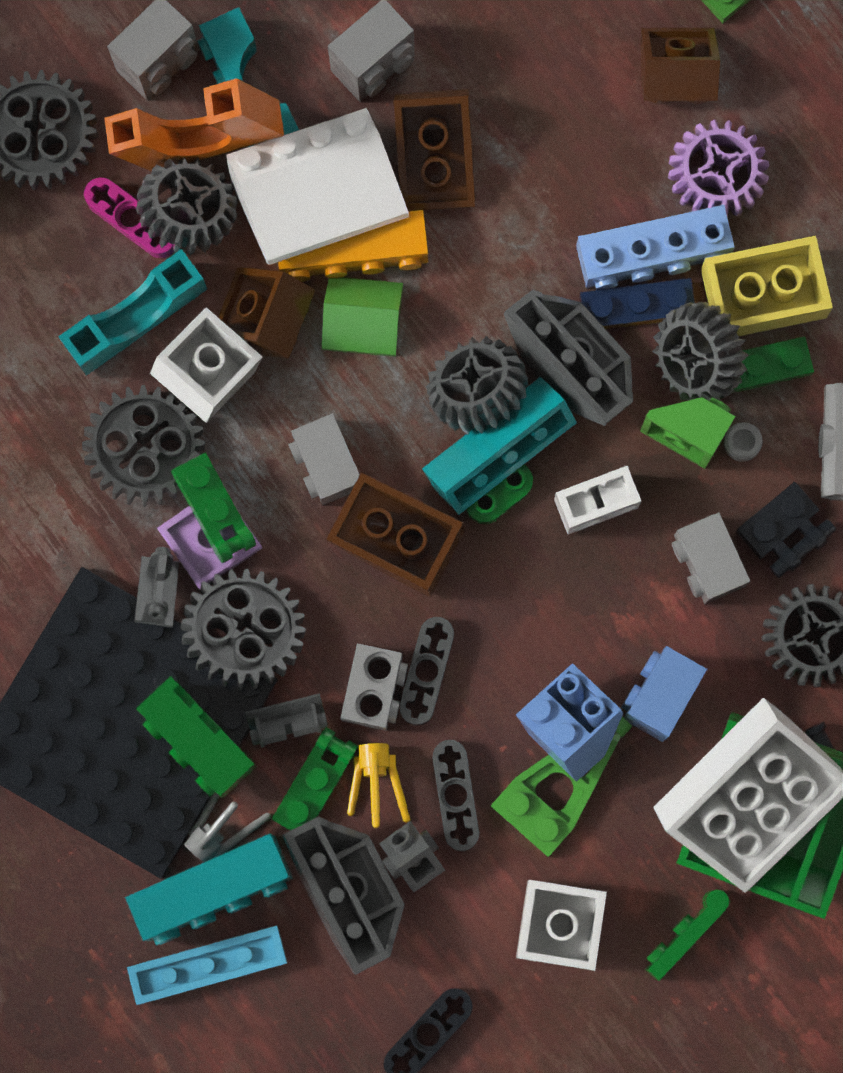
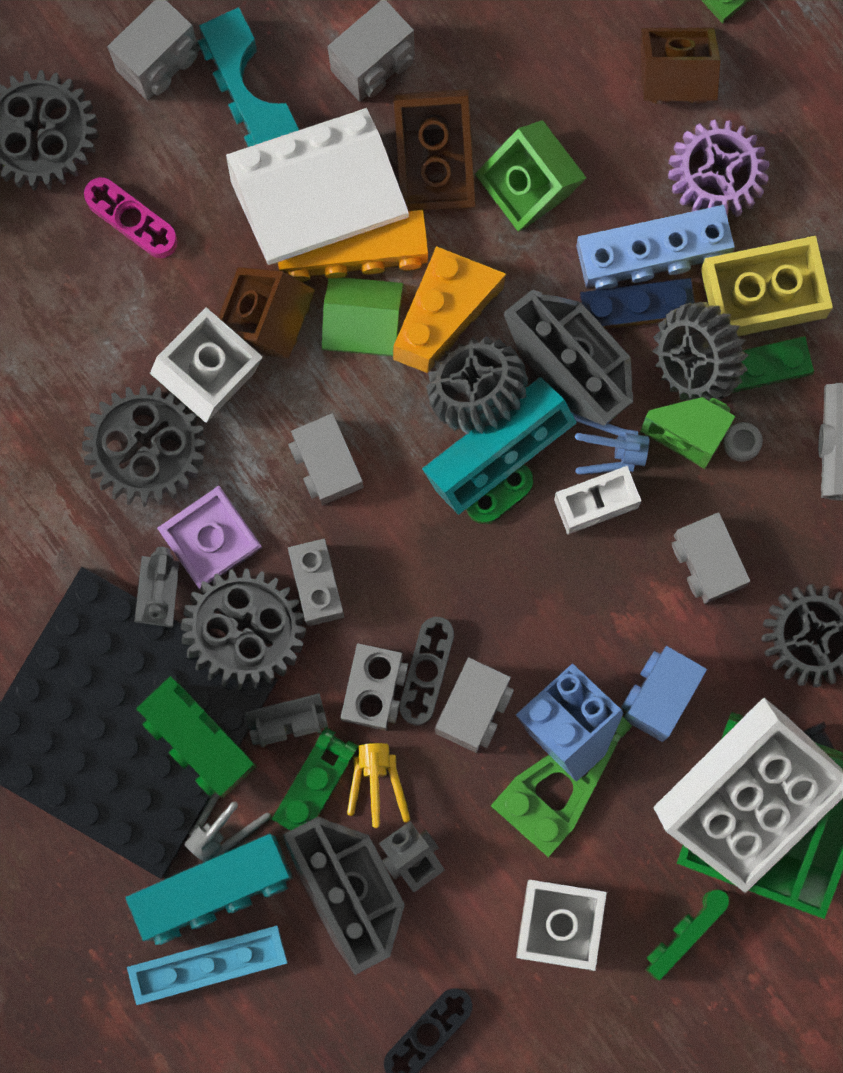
(160, 296): teal arch -> none
(180, 218): dark grey gear -> none
(212, 506): green plate -> none
(235, 119): orange arch -> none
(316, 582): none -> light grey brick
(396, 534): reddish brown slope -> none
(444, 306): none -> light orange wedge
(460, 765): dark grey beam -> none
(472, 706): none -> light grey brick
(530, 174): none -> bright green slope
(628, 446): none -> medium blue plant
(780, 519): black plate -> none

